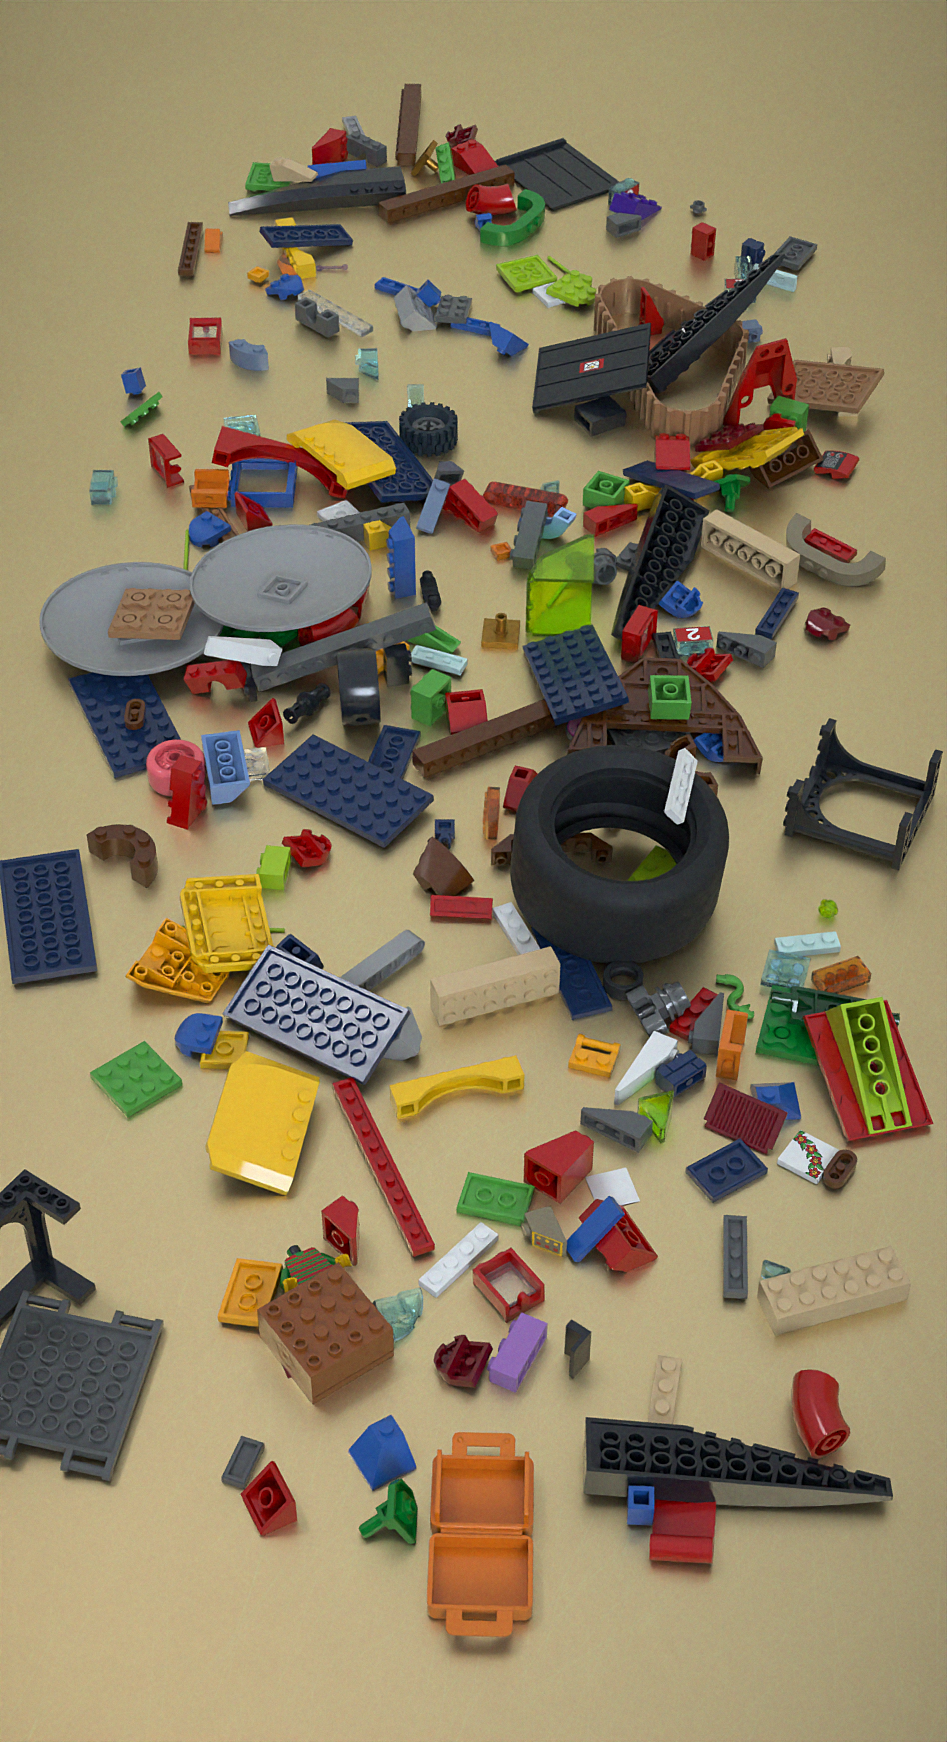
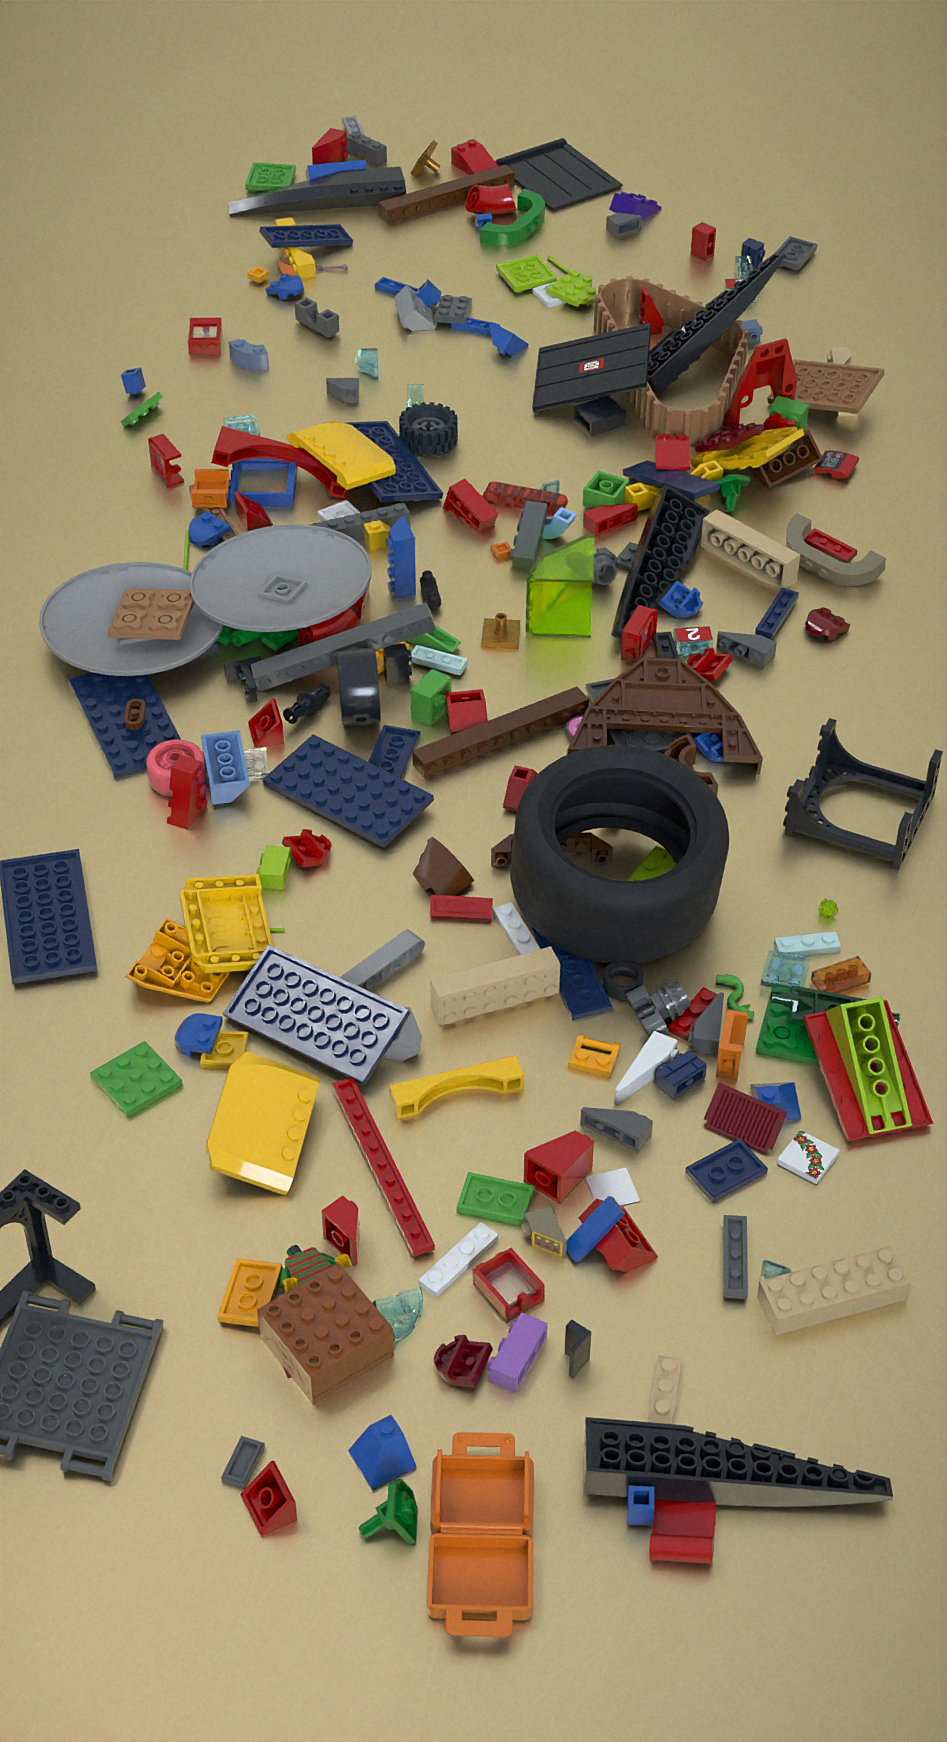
(103, 486): clear light blue brick -> none
(128, 842): reddish brown brick -> none
(190, 249): reddish brown plate -> none
(213, 240): orange slope -> none
(228, 672): red arch -> none
(246, 650): white slope -> none
(290, 171): tan slope -> none
(296, 948): dark blue brick -> none
(346, 318): clear plate -> none
(408, 125): reddish brown brick -> none
(433, 506): sand blue slope -> none
(445, 163): bright green plate -> none
(445, 830): dark blue plate -> none
(448, 472): dark grey slope -> none
(461, 135): dark red slope -> none
(491, 813): clear orange piece -> none
(575, 674): dark blue plate -> none
(627, 185): clear light blue brick -> none
(659, 1110): clear neon green slope -> none
(669, 697): bright green brick -> none
(680, 786): white plate -> none
(698, 207): dark grey plate -> none
(782, 280): light aqua plate -> none
(818, 1412): red brick -> none
(838, 1170): reddish brown plate -> none

